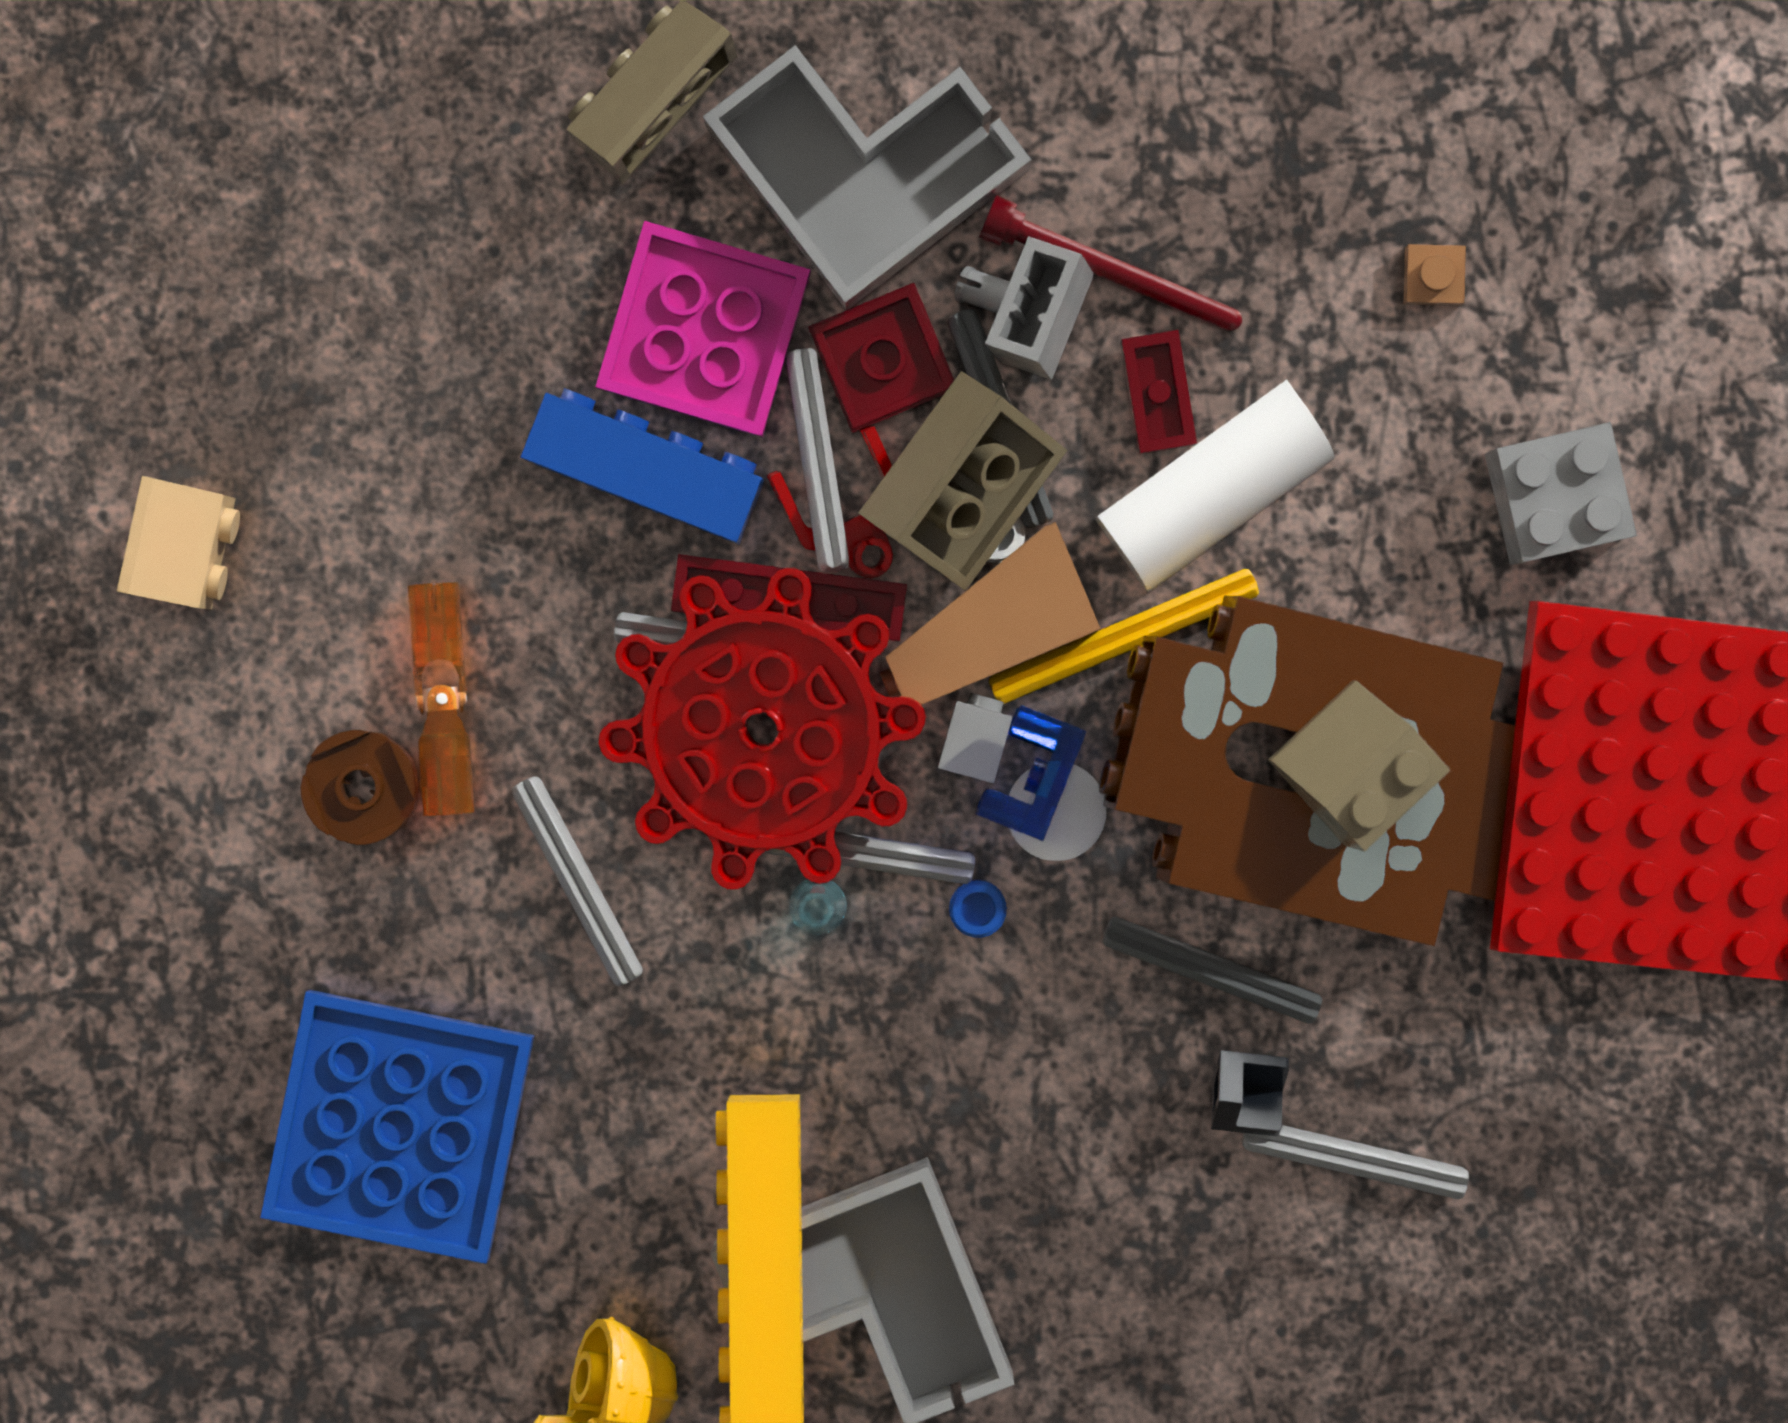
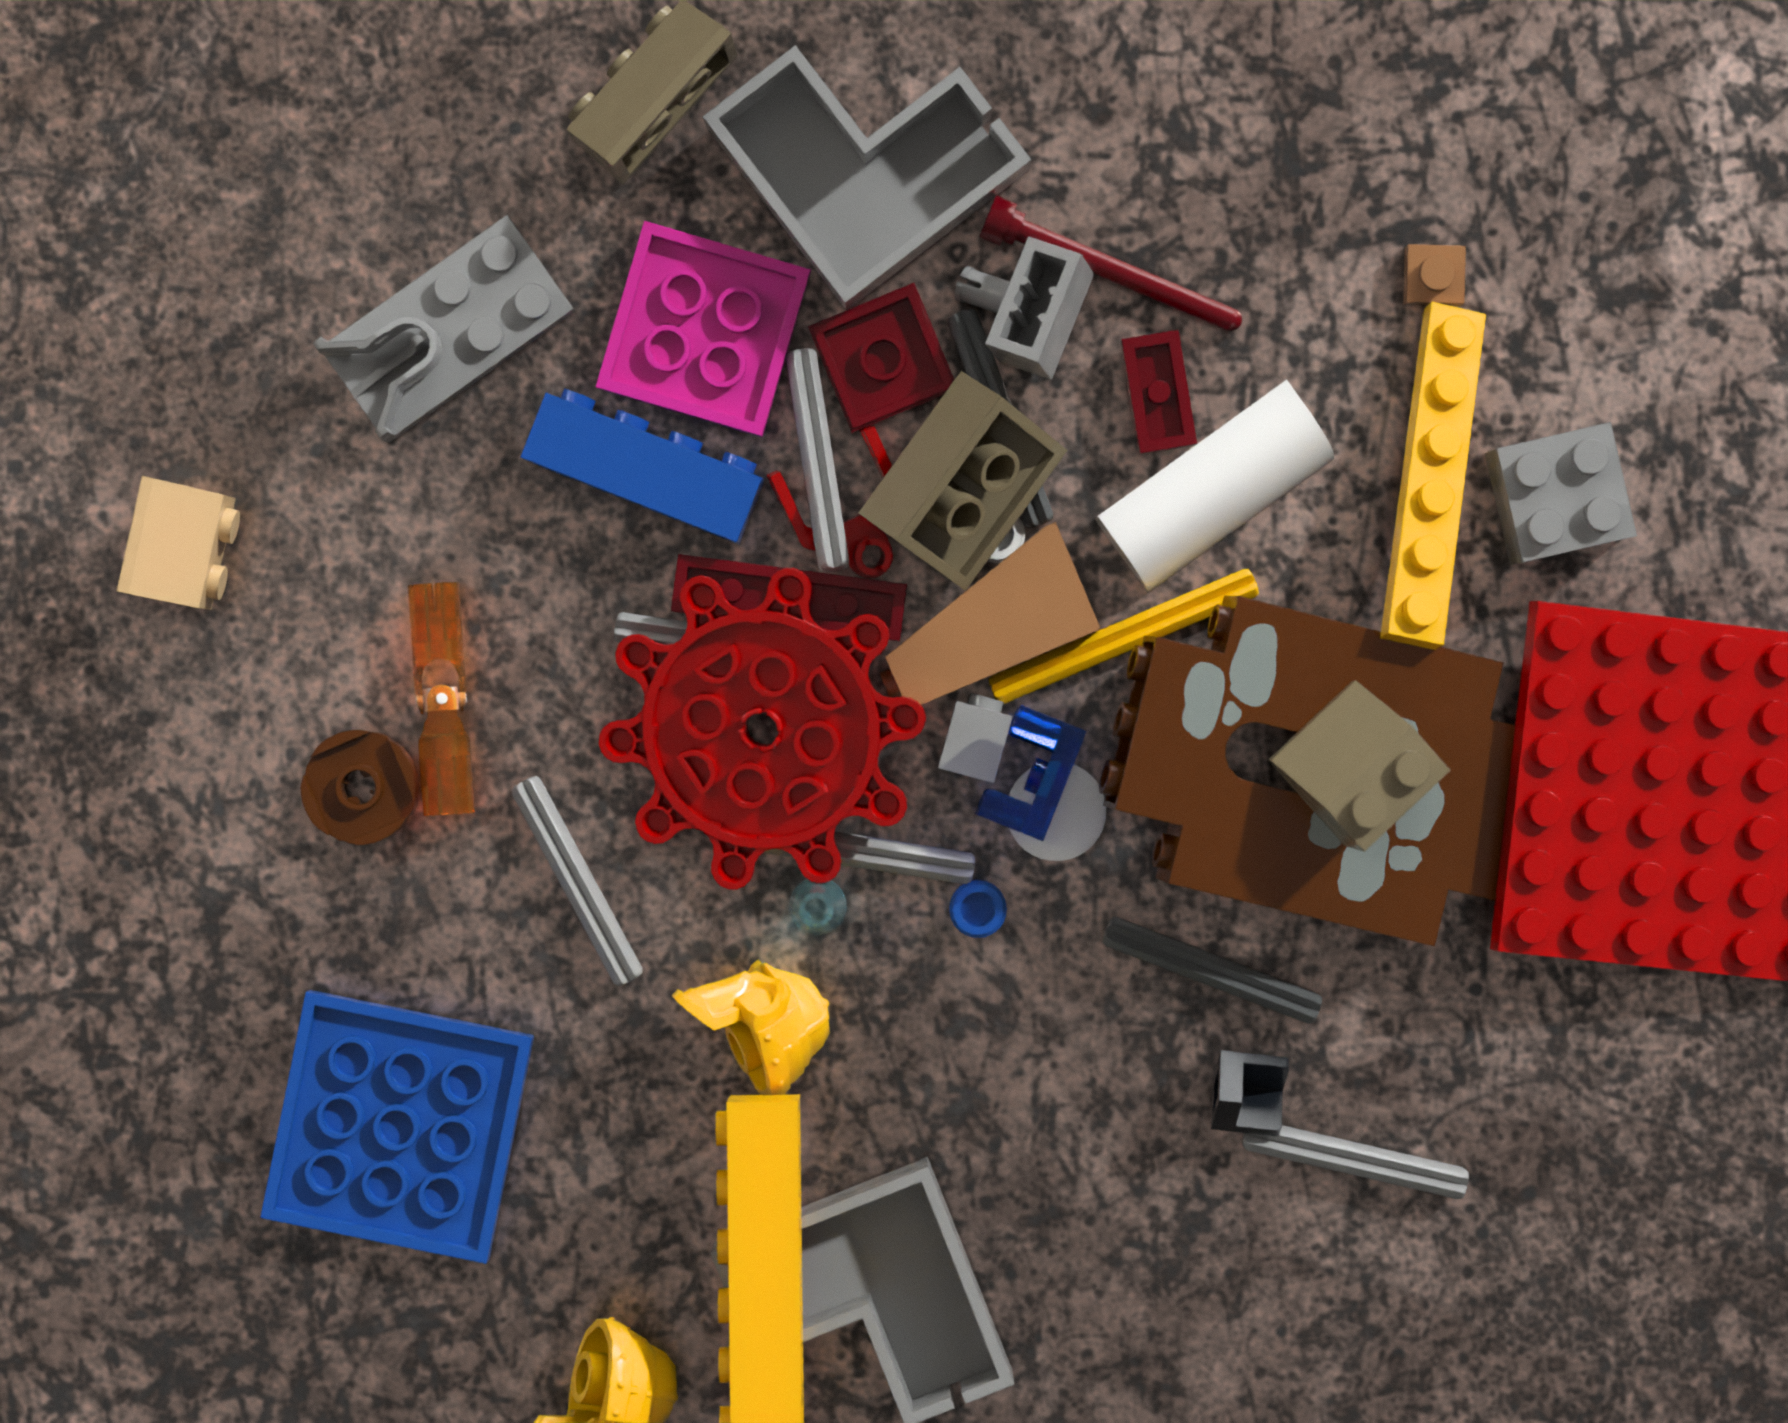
(446, 329): none -> light grey plate
(769, 1021): none -> yellow head
(1433, 476): none -> yellow plate

